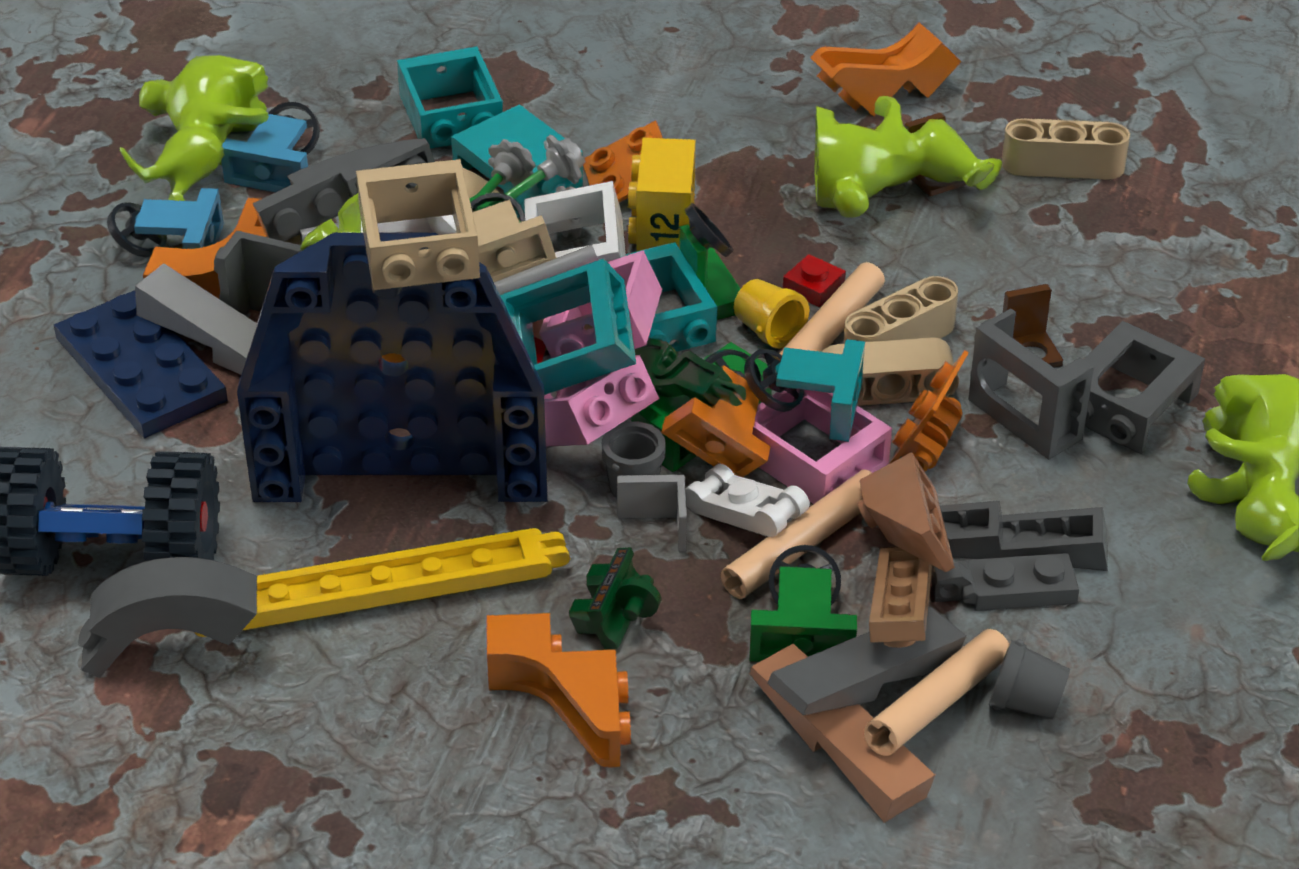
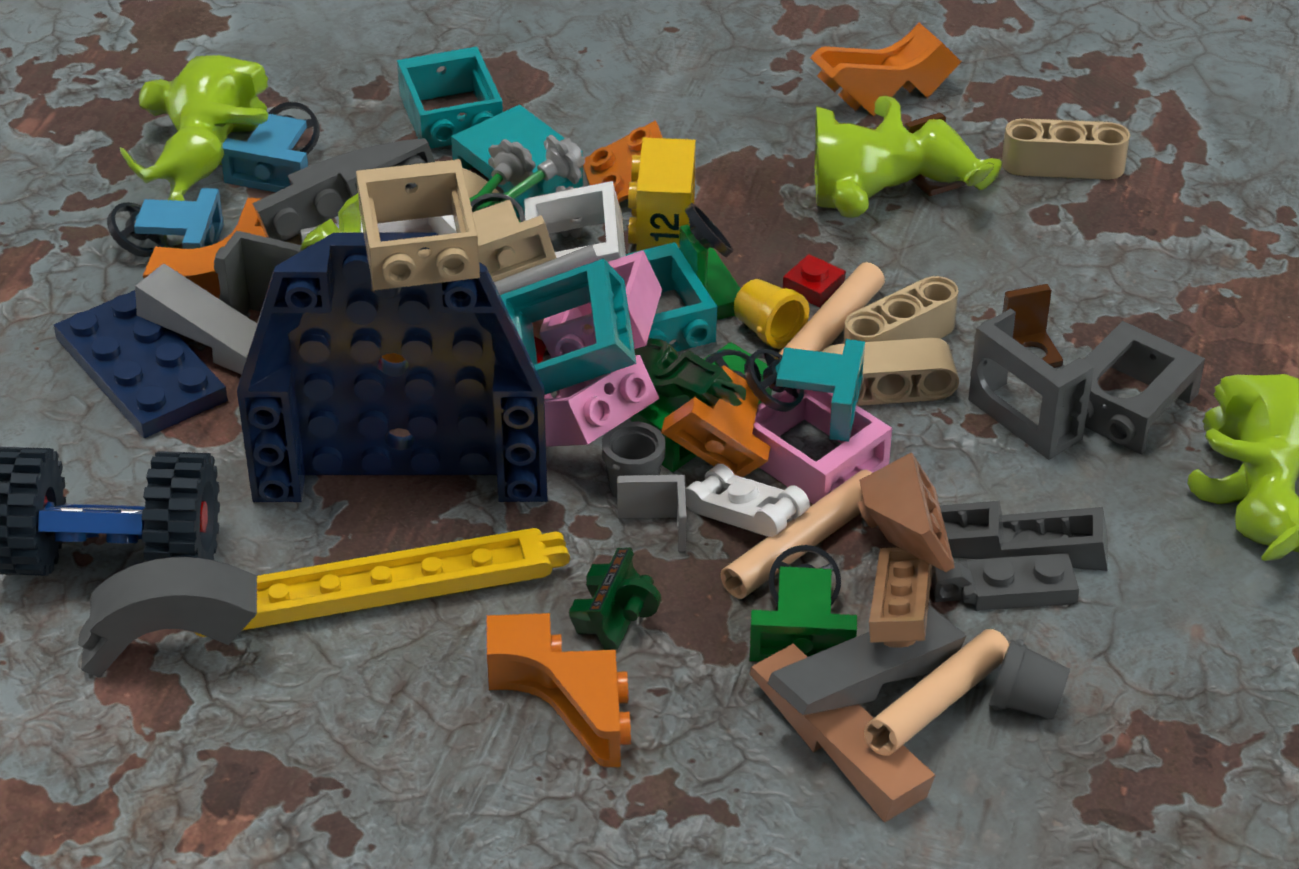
(934, 419): orange hinge -> none

